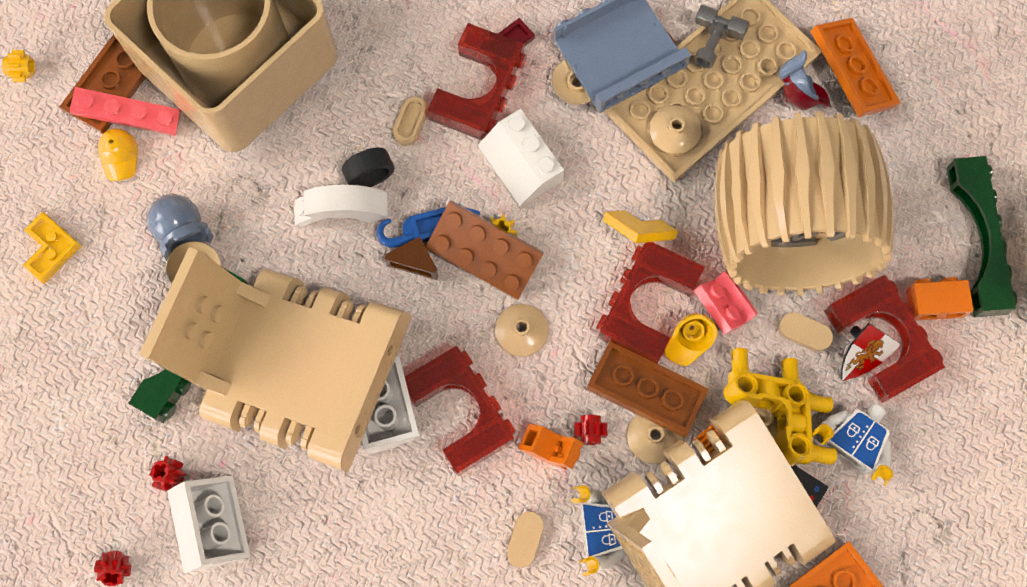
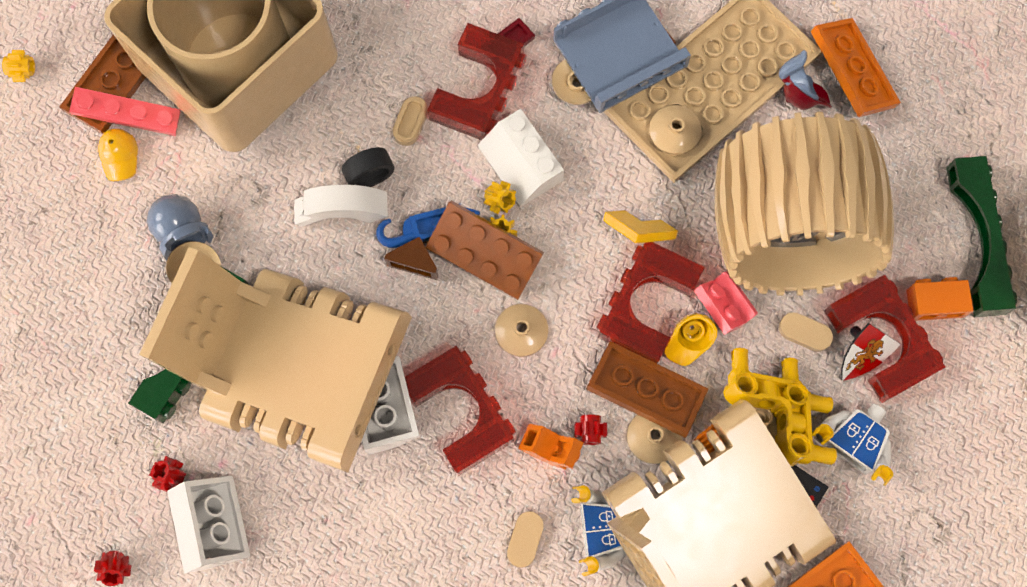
(55, 247): yellow tile -> none
(500, 197): none -> yellow gear
(718, 29): flat silver bar -> none

